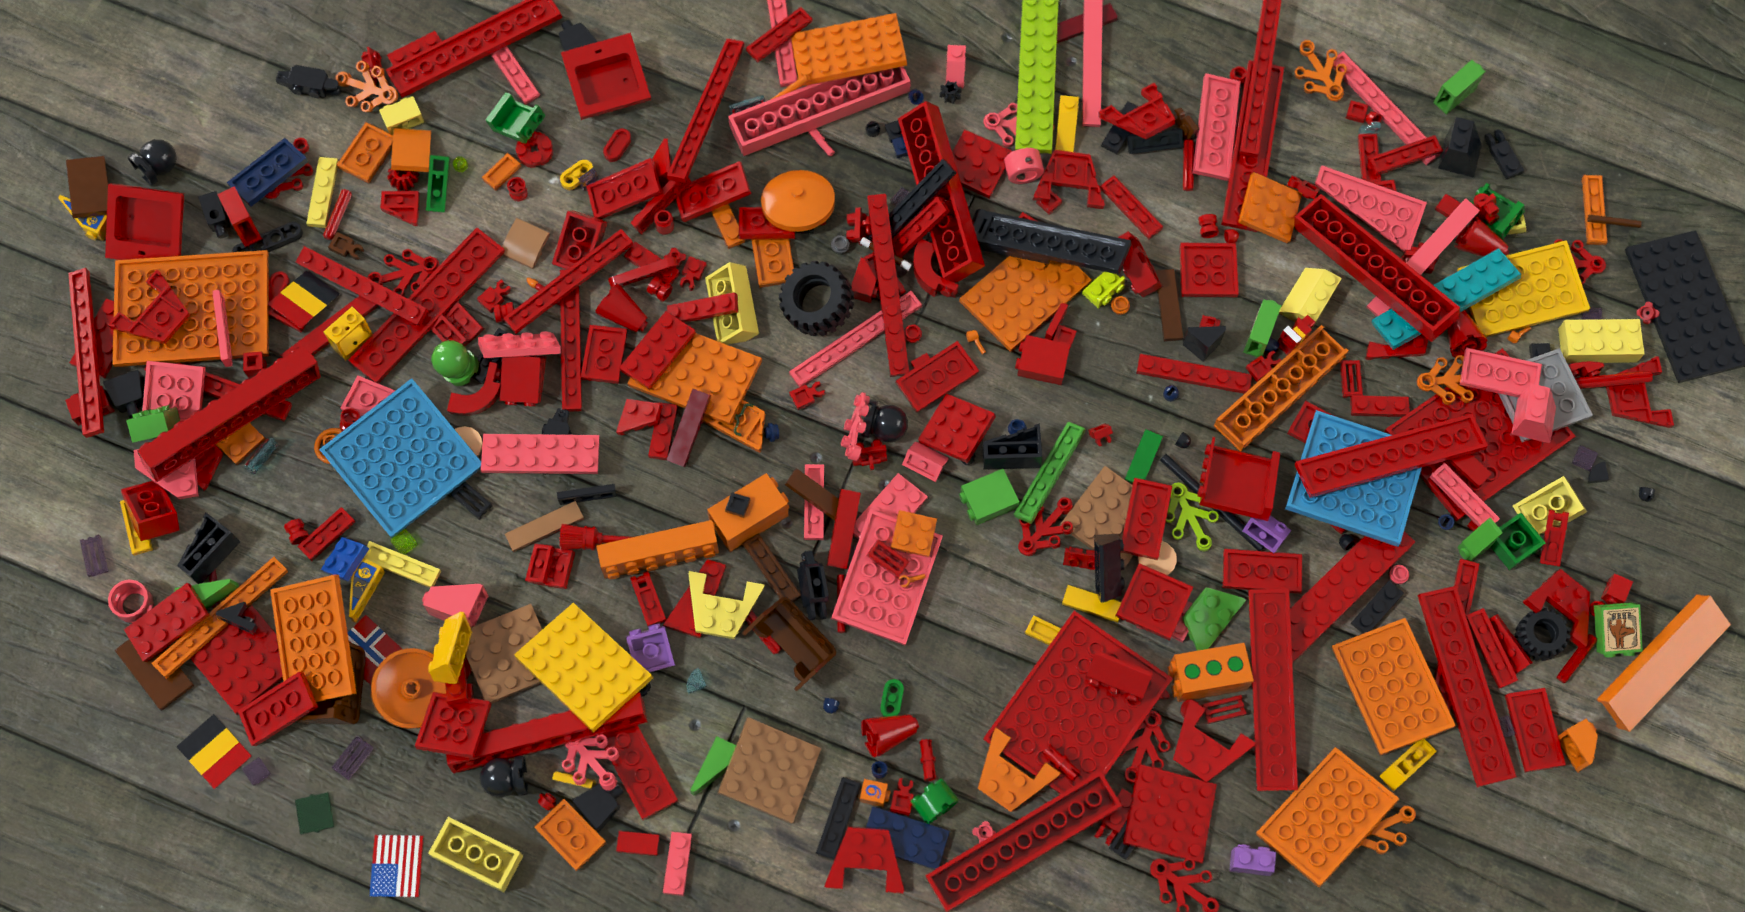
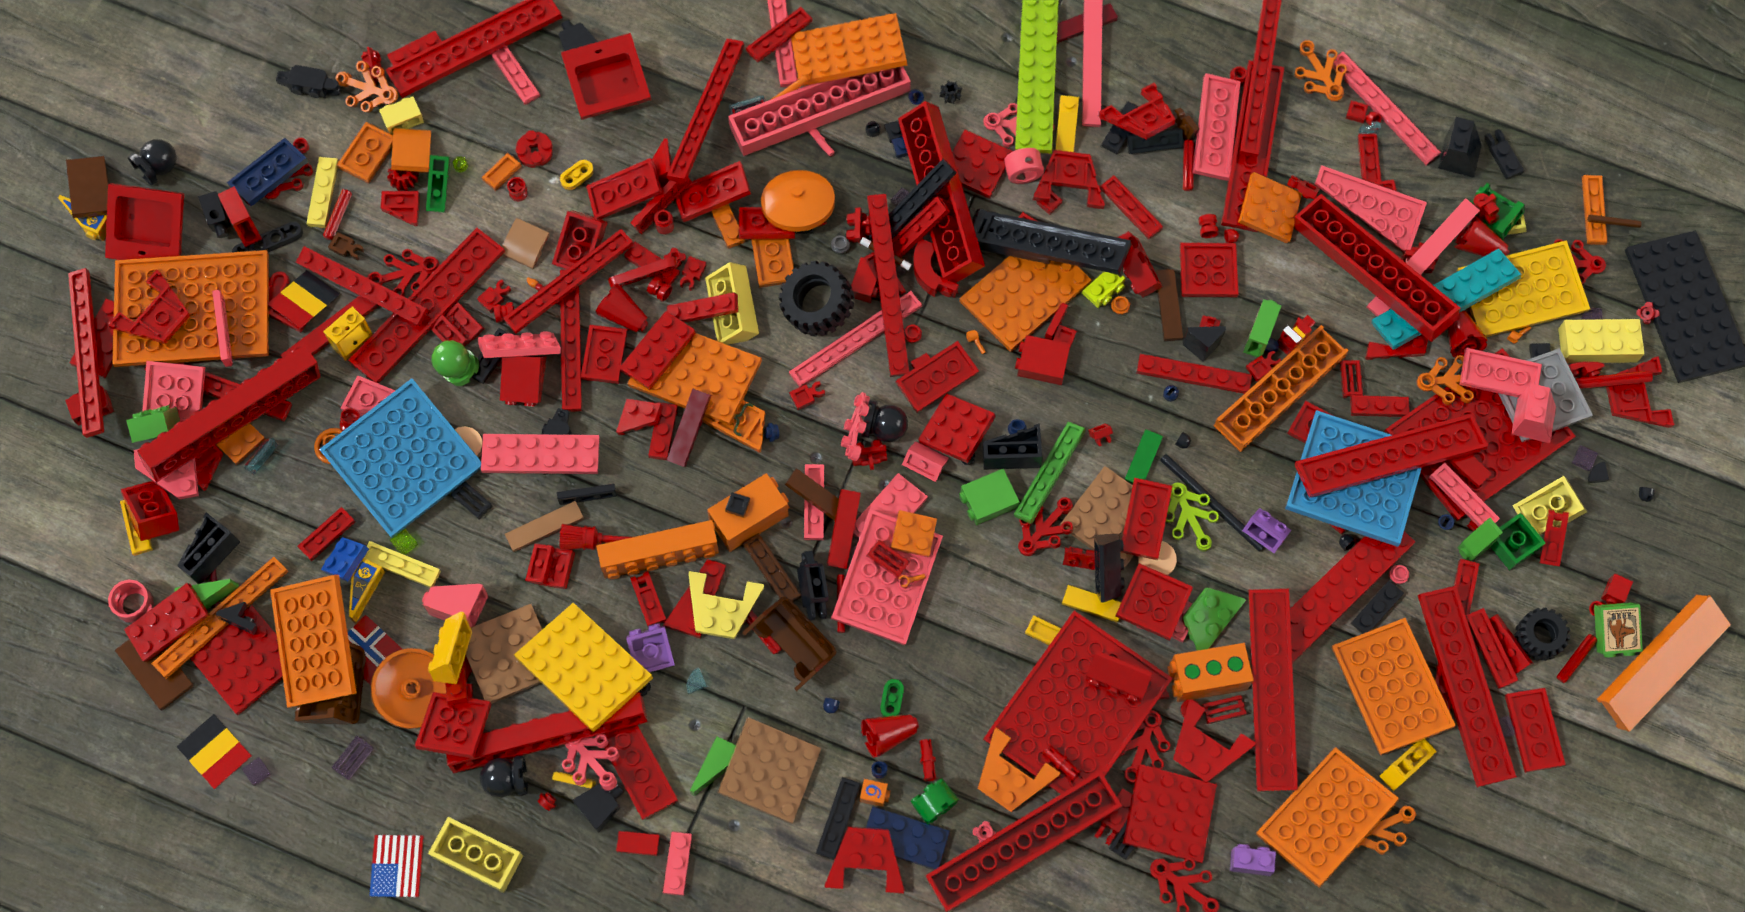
(90, 541): clear purple tile -> none
(127, 392): black torso -> none
(253, 363): red brick -> none
(277, 708): red plate -> none
(296, 530): red wheel -> none
(314, 813): clear green piece -> none
(480, 401): red arch -> none
(514, 119): green panel -> none
(570, 834): orange plate -> none
(588, 178): tile -> none
(617, 145): red tile -> none
(901, 799): red plate -> none
(956, 64): coral slope -> none
(1238, 482): red panel -> none
(1262, 570): red plate -> none
(1310, 294): light yellow slope -> none
(1405, 155): red tile -> none
(1447, 205): red tile -> none
(1459, 86): bright green brick -> none
(1569, 599): red wing -> none
(1579, 744): orange slope -> none

